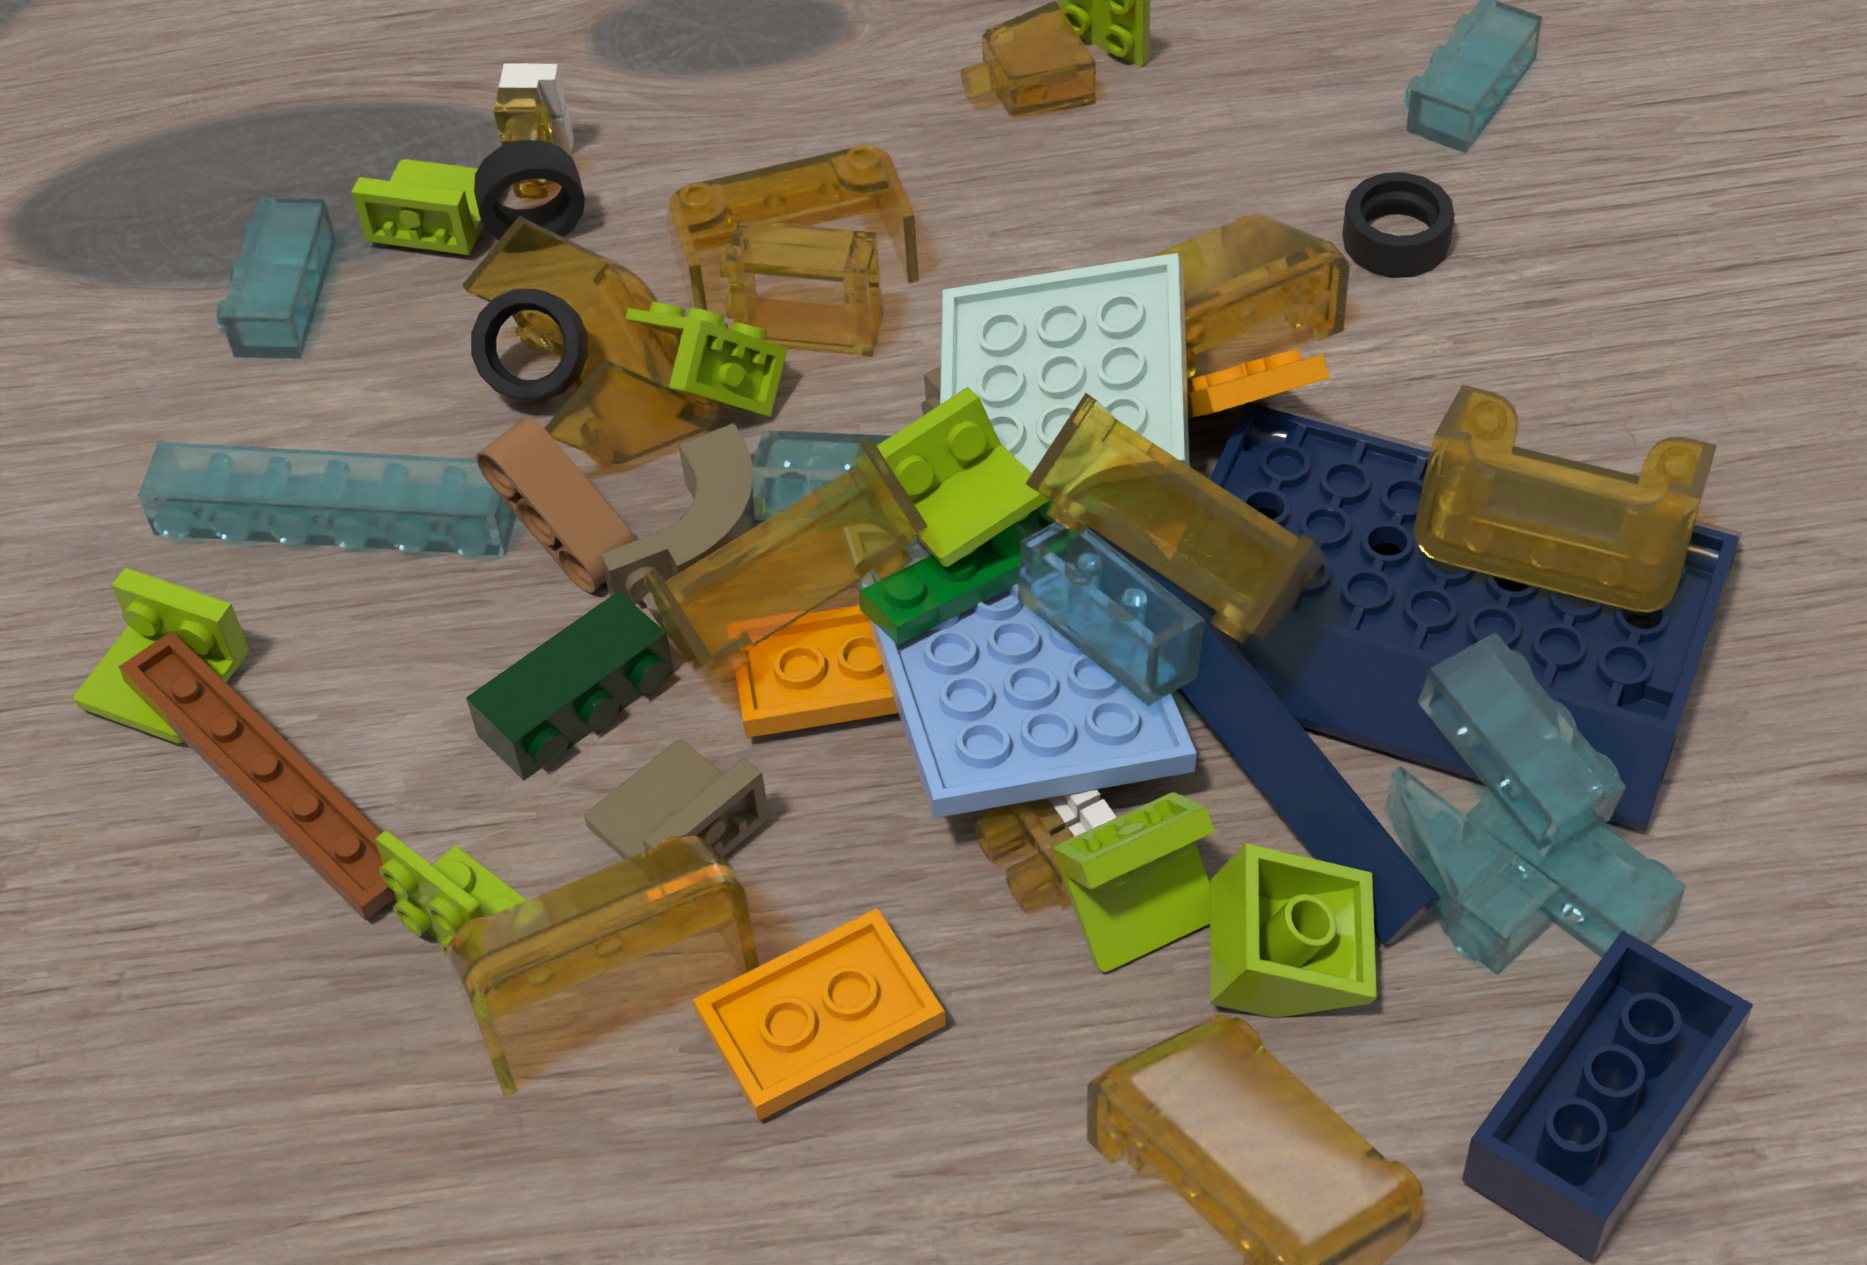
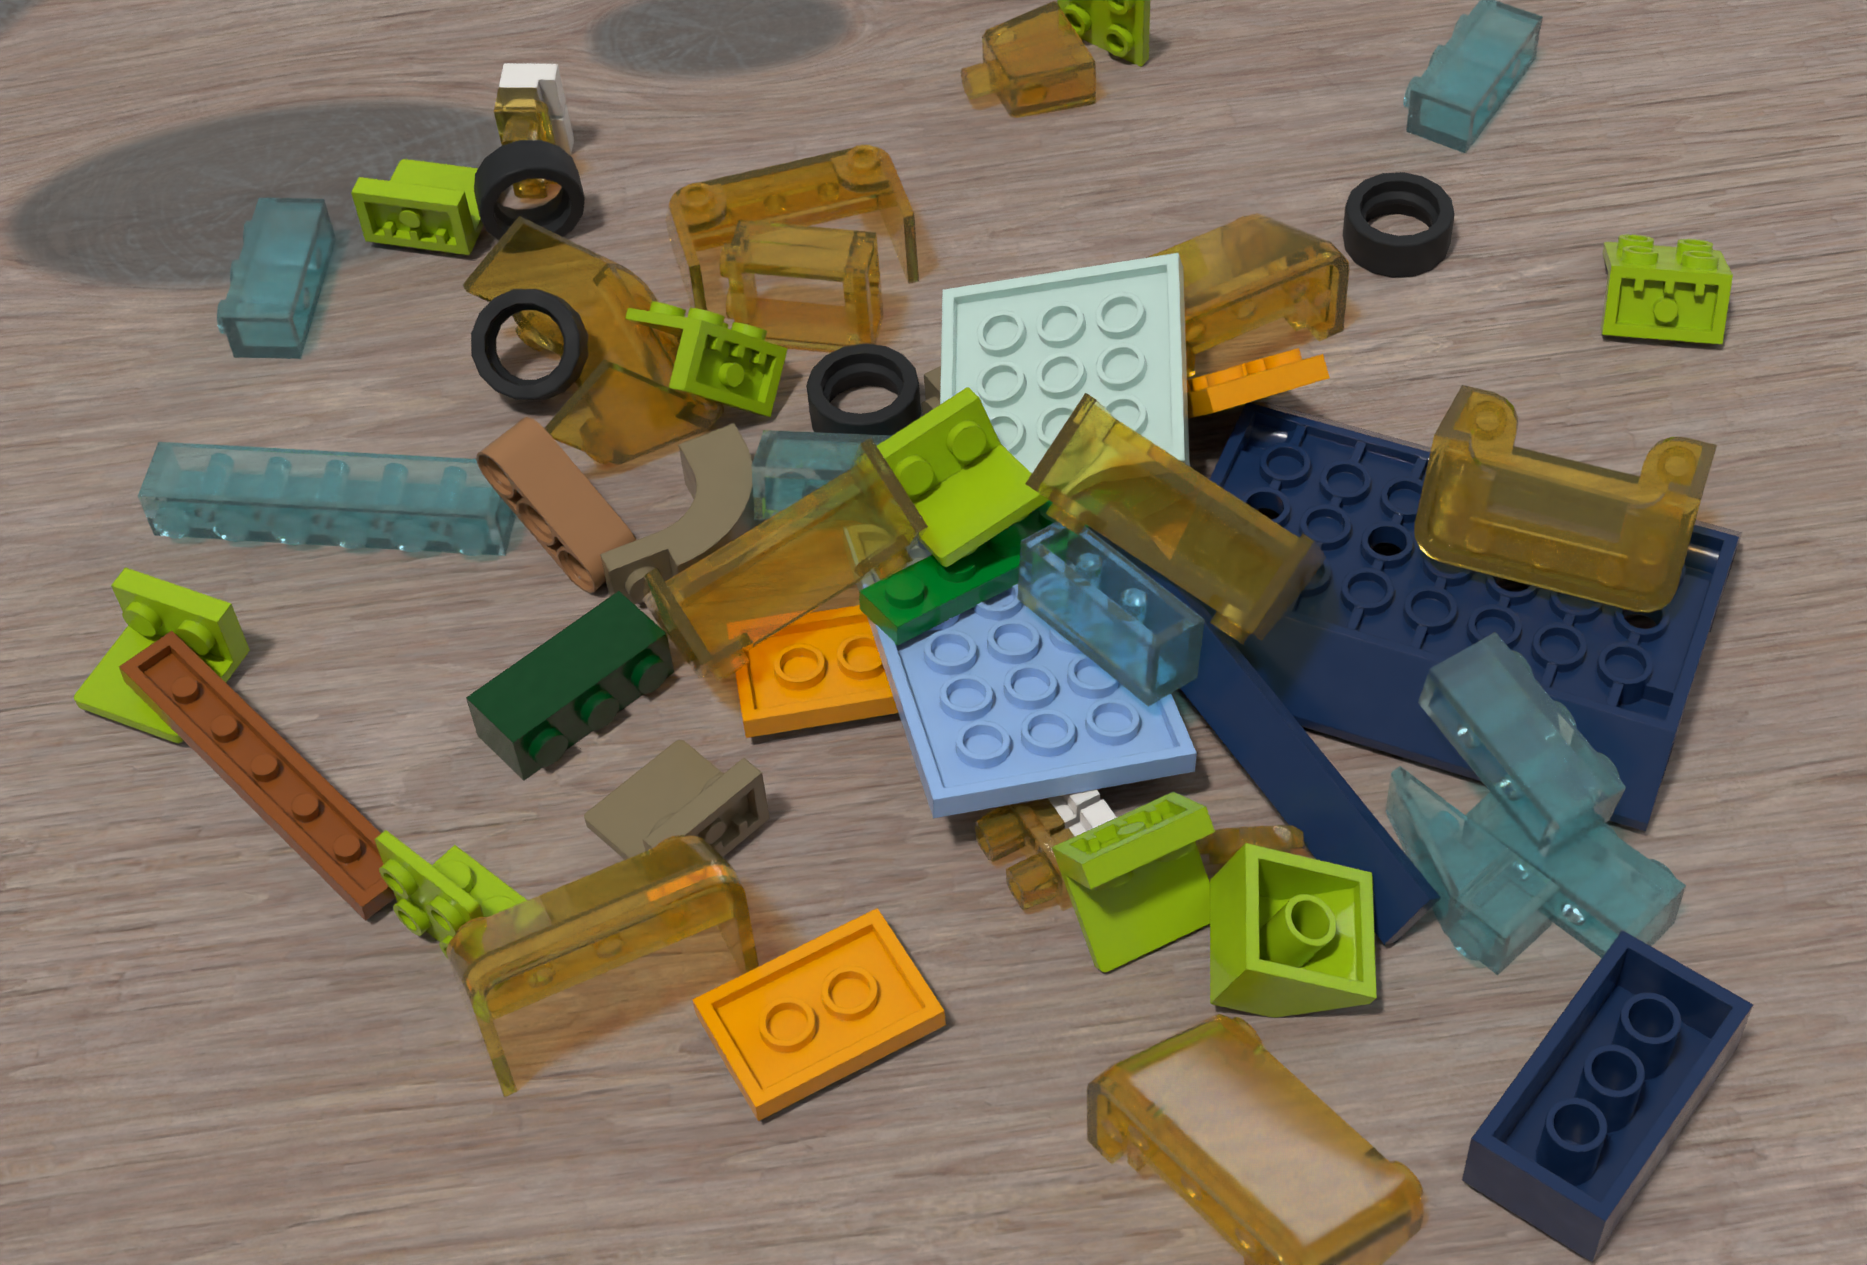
(857, 367): none -> black tyre
(1227, 841): none -> clear yellow gear
(1665, 290): none -> lime bracket

